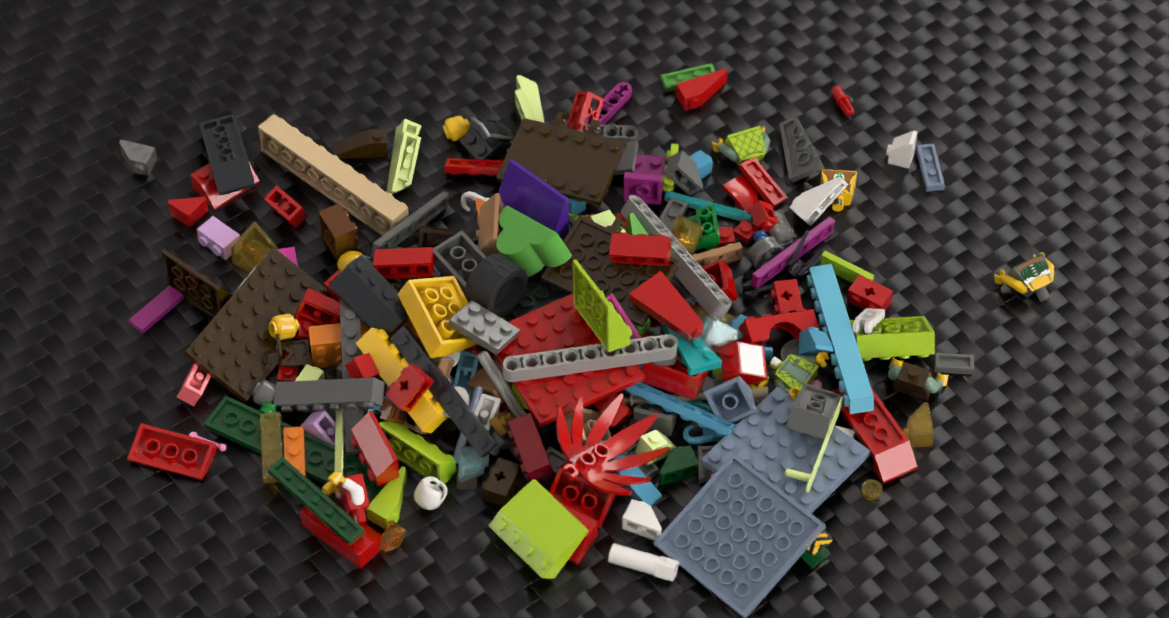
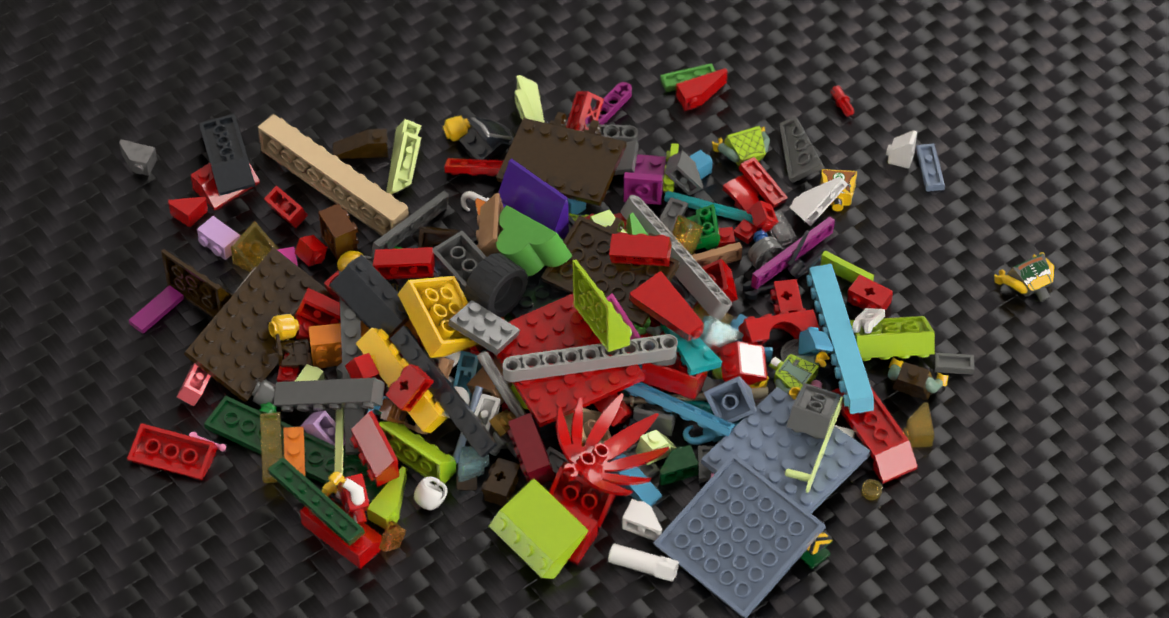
(310, 250): none -> red brick

